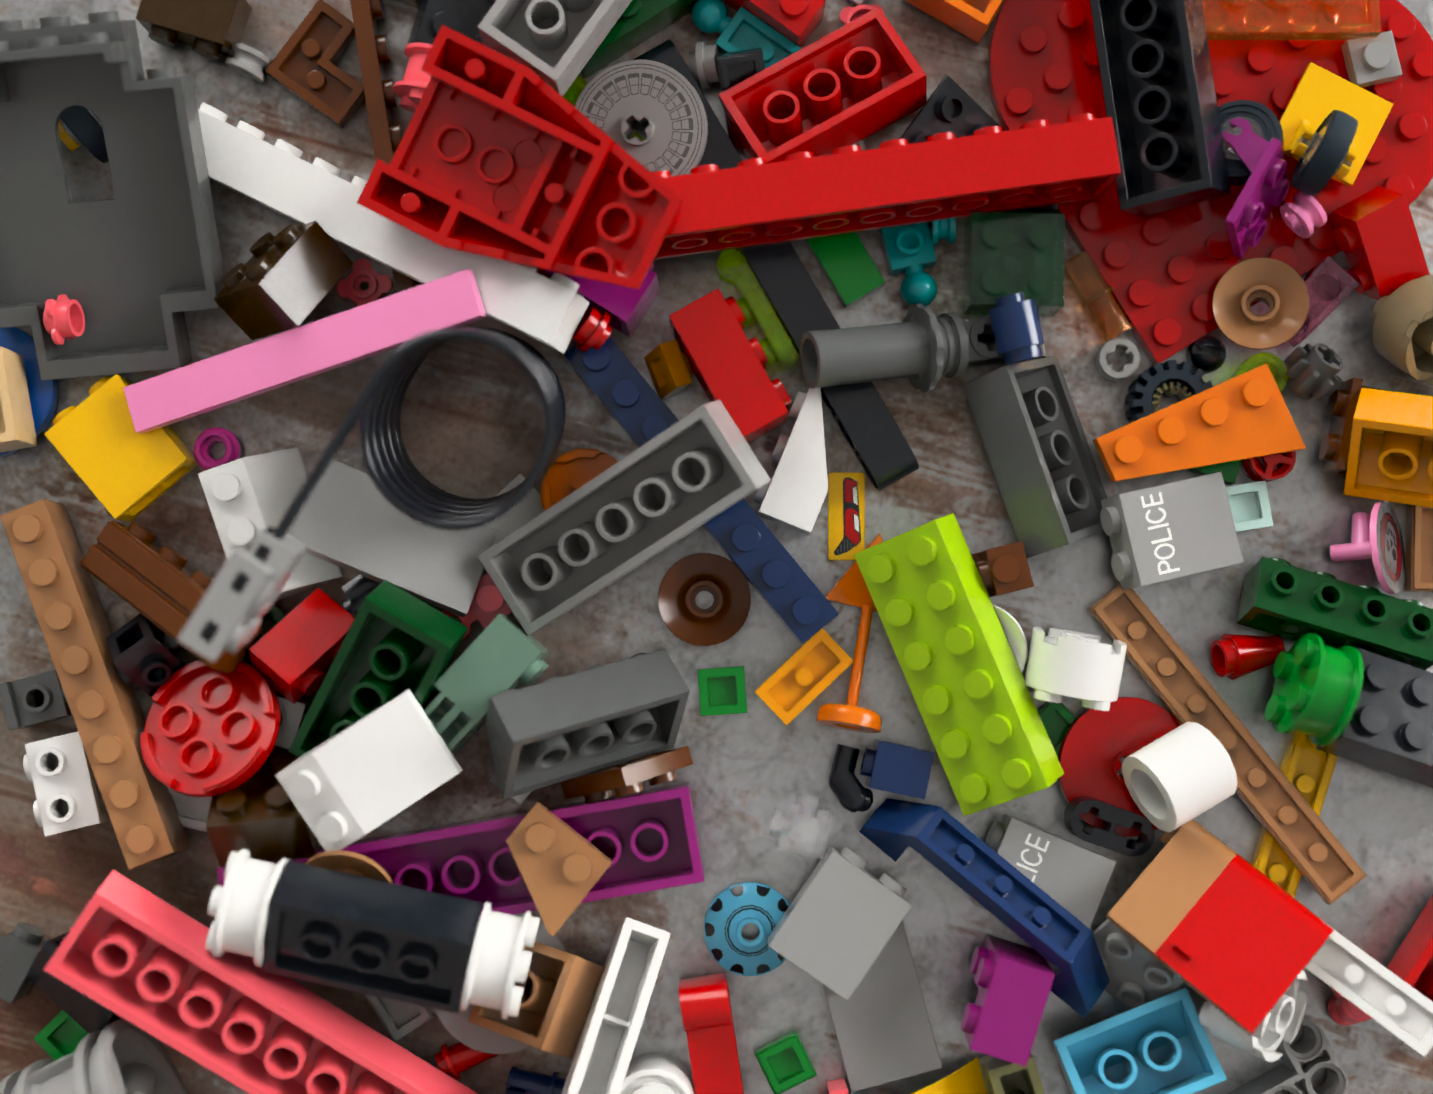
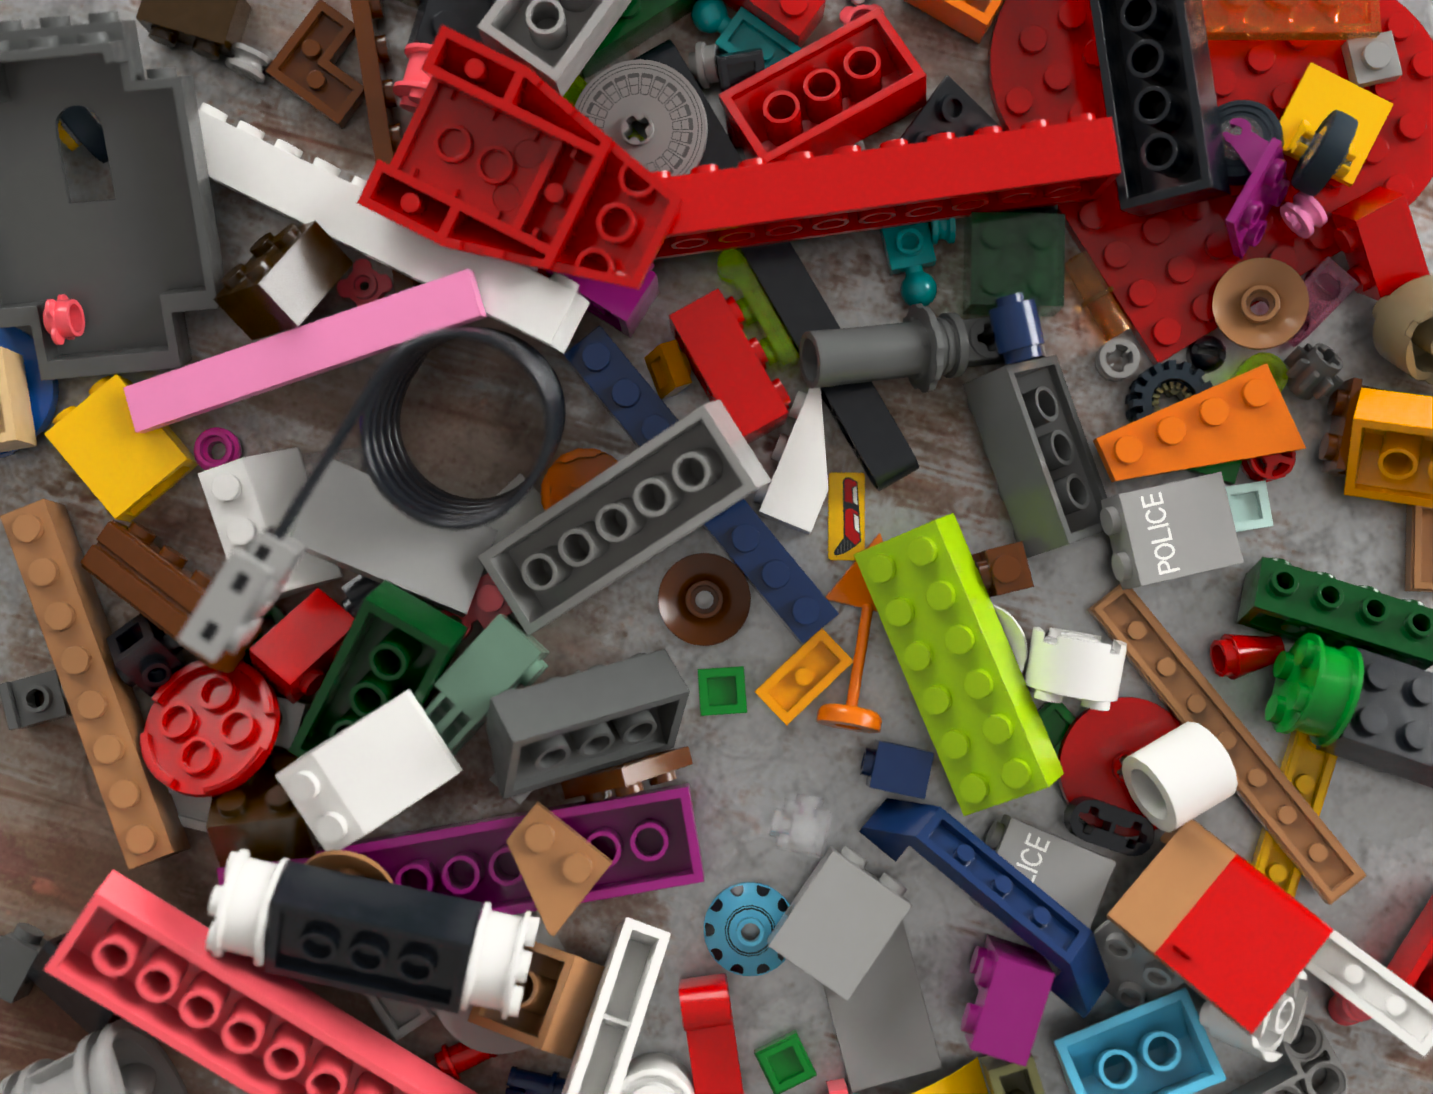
(60, 1036): green plate -> none
(63, 784): white brick -> none
(592, 329): red plate -> none
(845, 783): black arm -> none
(846, 266): green tile -> none
(1378, 539): shield -> none

